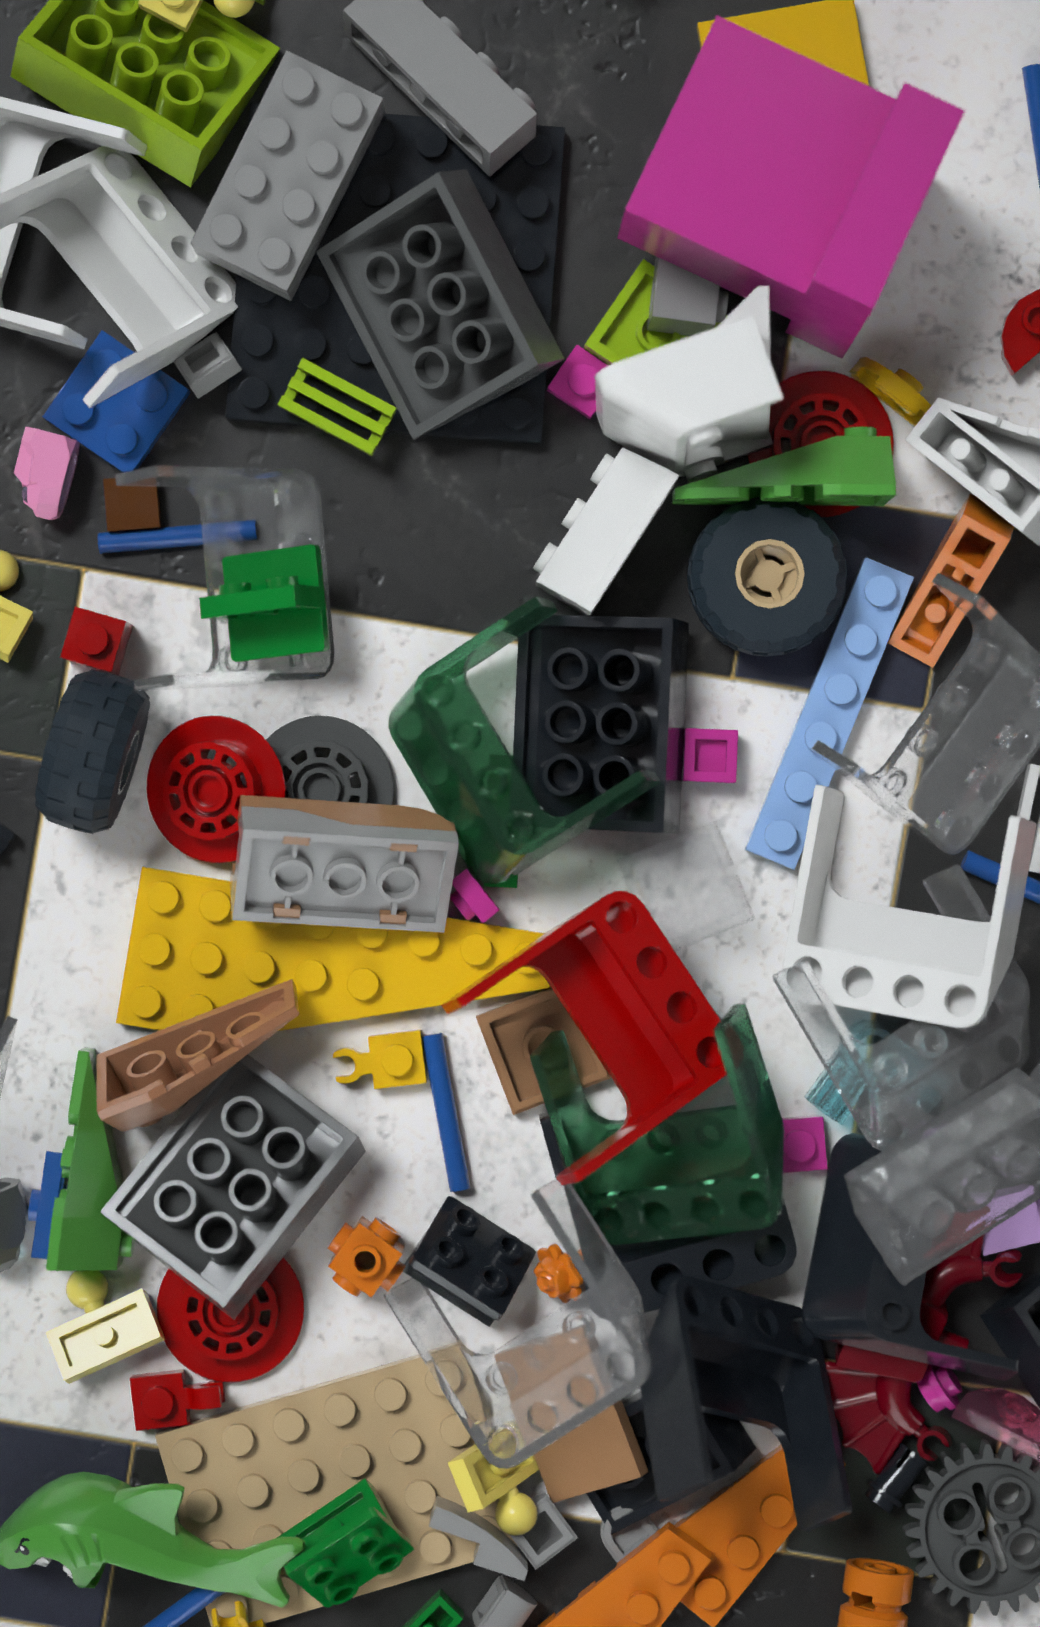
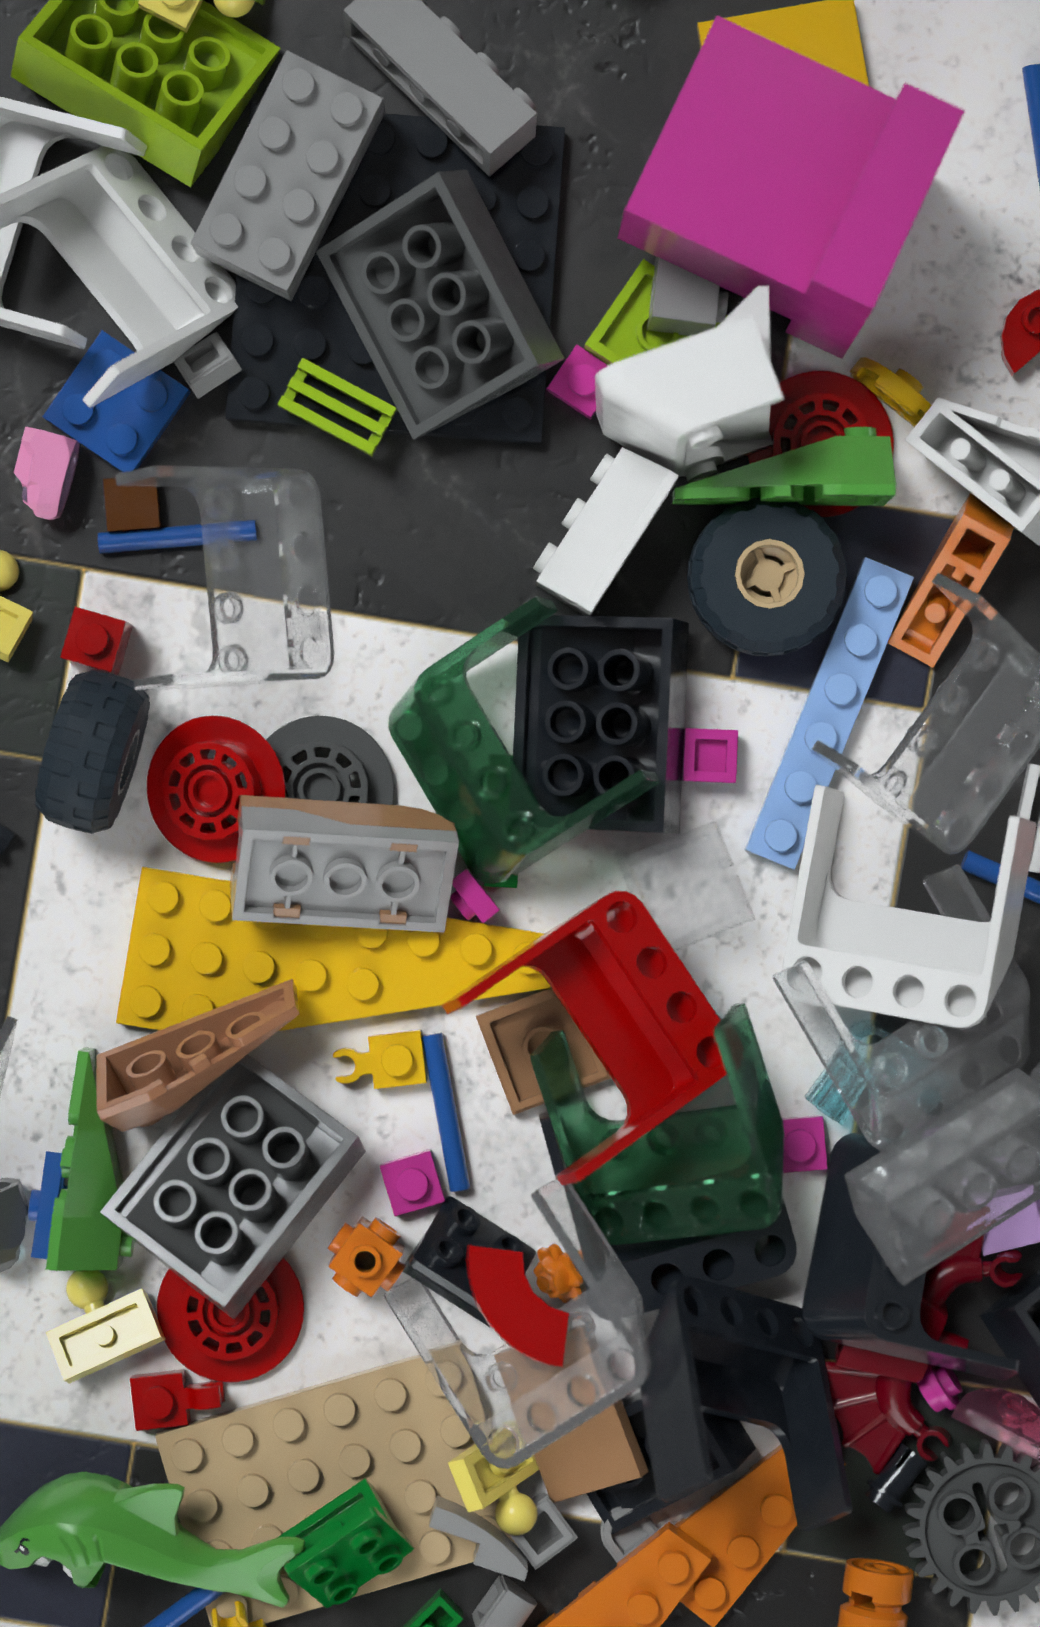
(272, 603): green bracket -> none
(412, 1182): none -> dark pink plate
(513, 1307): none -> red tile

